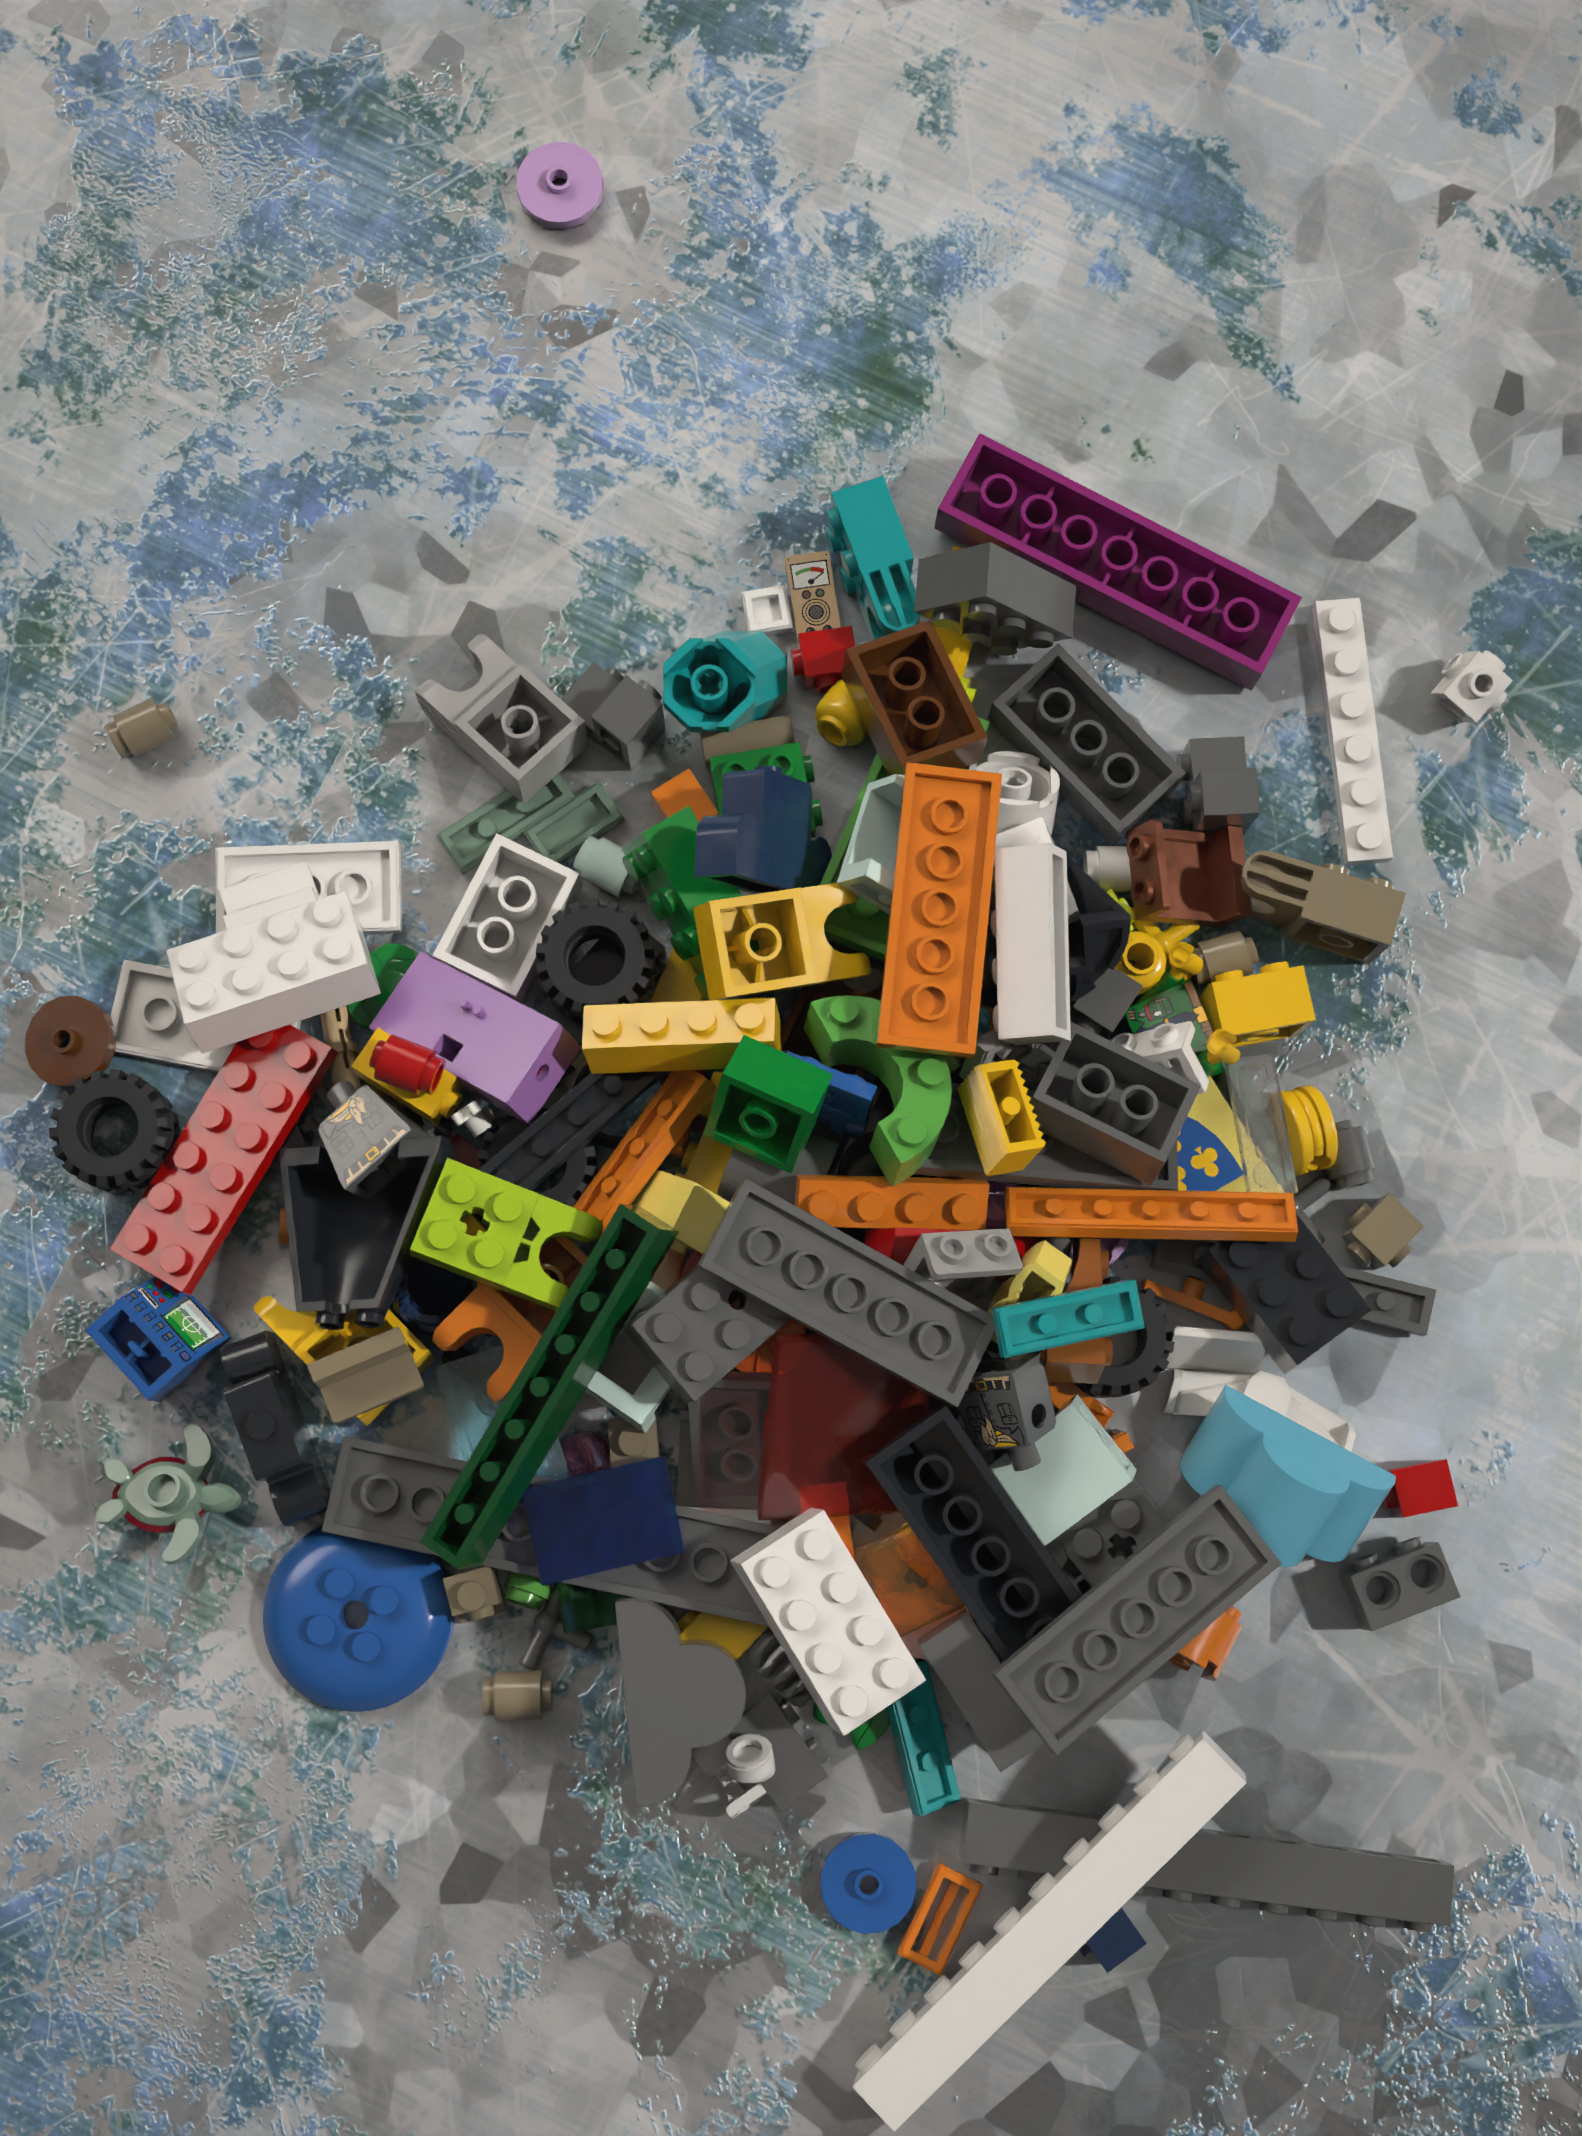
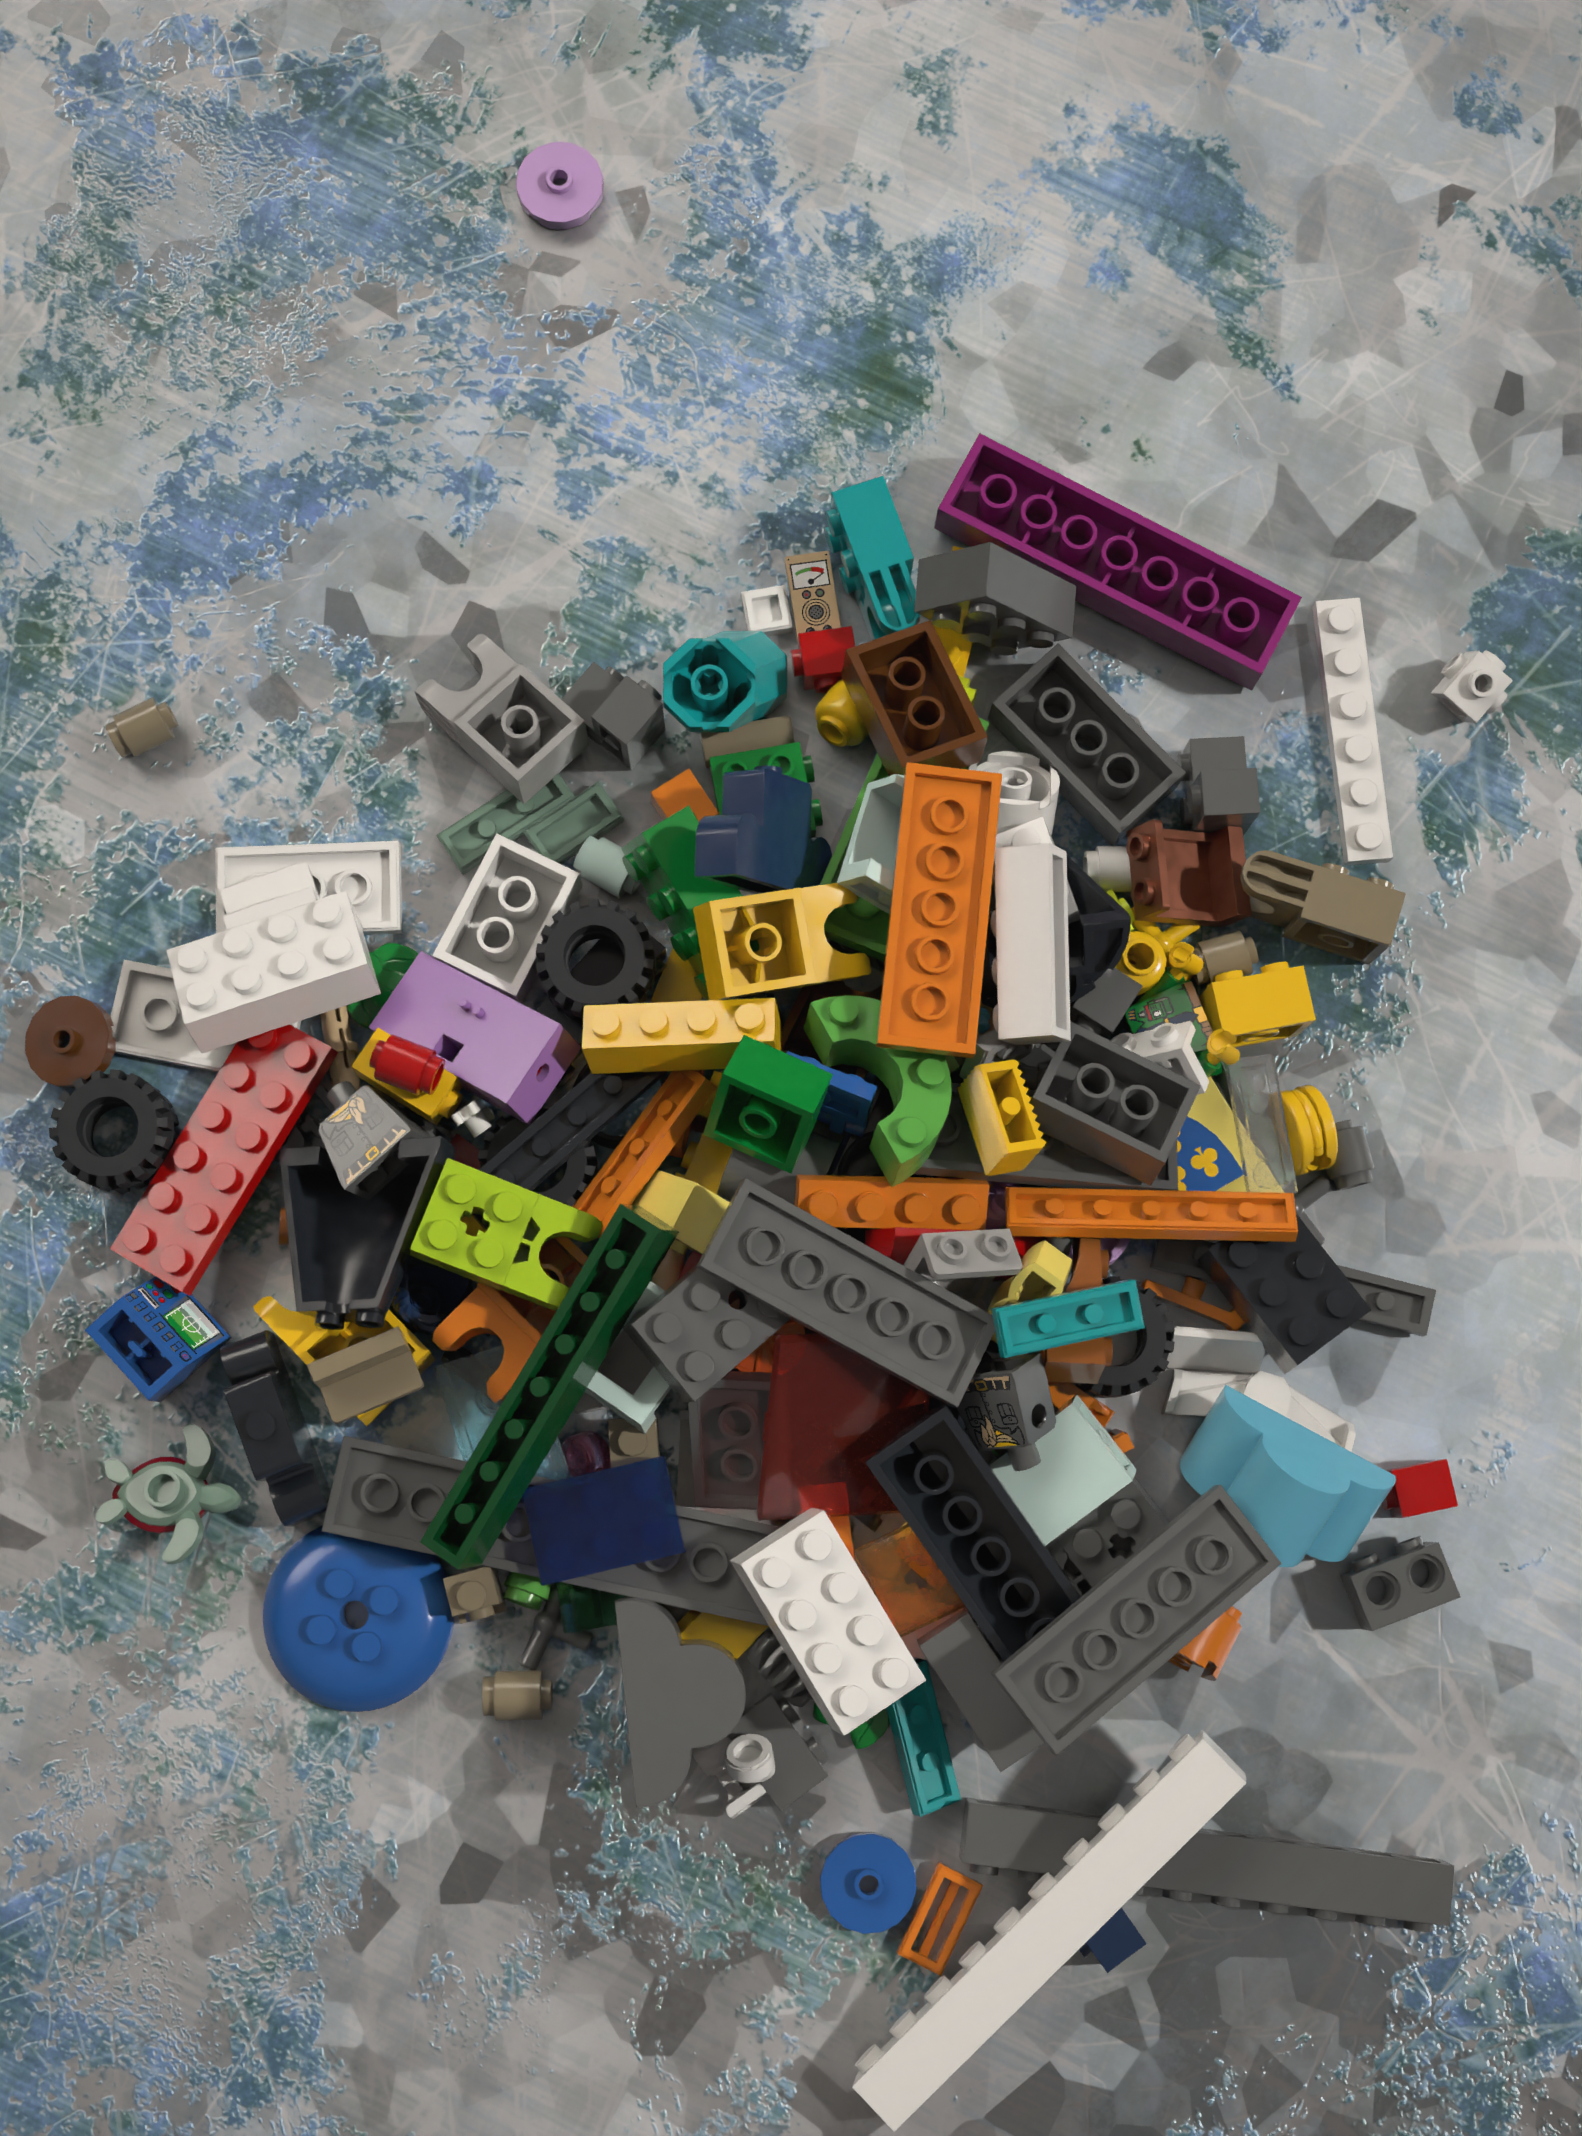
(1380, 1233): dark tan brick -> none

